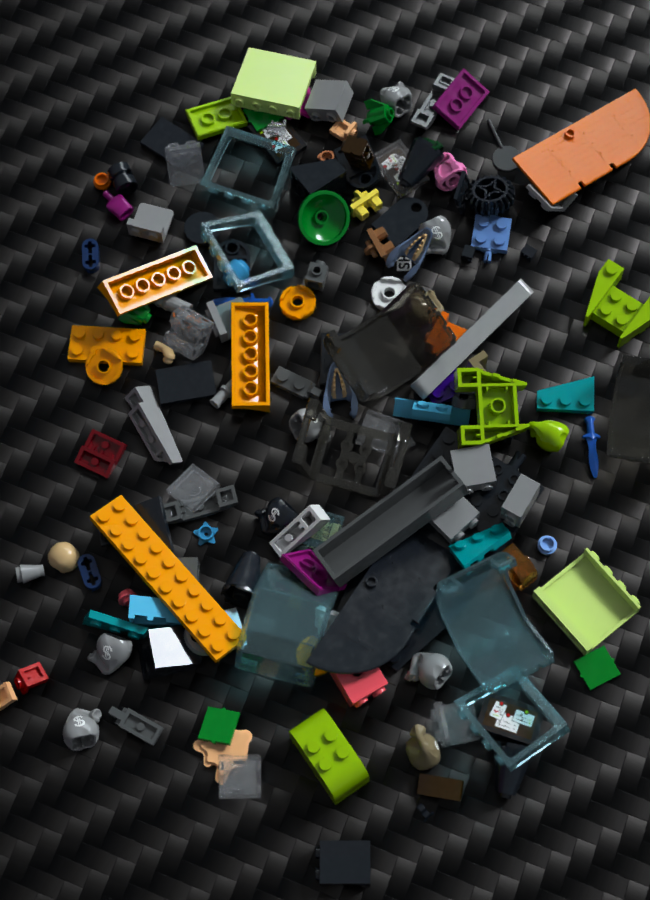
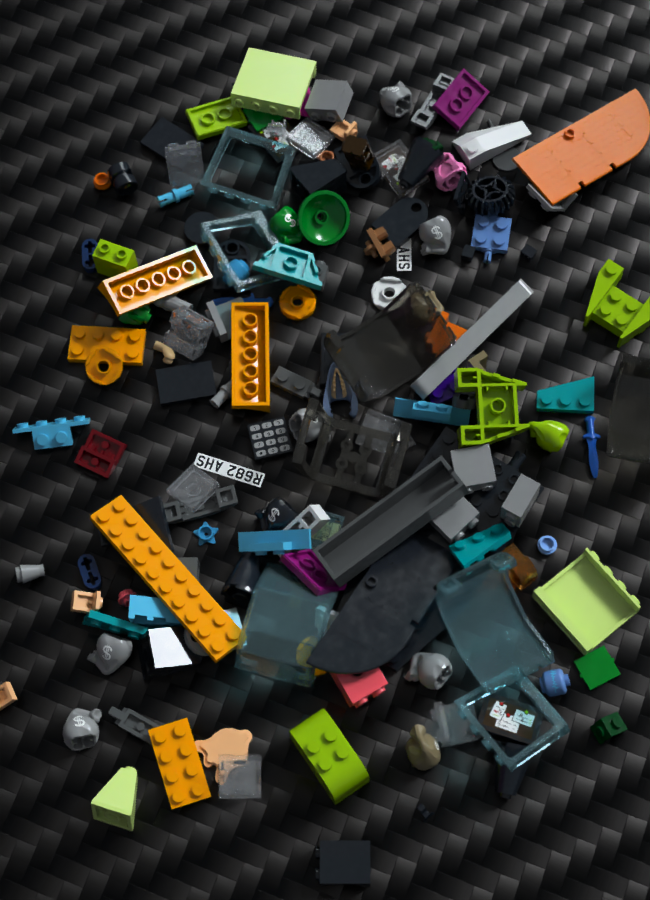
(30, 677): red bracket -> none
(52, 434): none -> medium azure bracket
(63, 557): tan hair -> none
(86, 601): none -> light nougat bracket
(113, 259): none -> lime piece
(117, 800): none -> yellowish green slope
(118, 205): magenta piece -> none
(150, 222): light grey bracket -> none
(152, 425): light grey wedge -> none
(175, 195): none -> medium azure pin
(179, 763): none -> light orange plate
(219, 726): green piece -> none
(229, 470): none -> white sticker
(270, 439): none -> tile
(274, 541): none -> medium azure bracket
(285, 226): none -> green piece
(290, 264): none -> teal wing
(310, 138): none -> clear tile
(363, 201): light yellow hips -> none
(379, 115): green brick -> none
(414, 249): sand blue animal -> none
(440, 787): dark brown slope -> none
(487, 143): none -> white wedge
(554, 682): none -> medium blue head
(608, 727): none -> dark green bracket

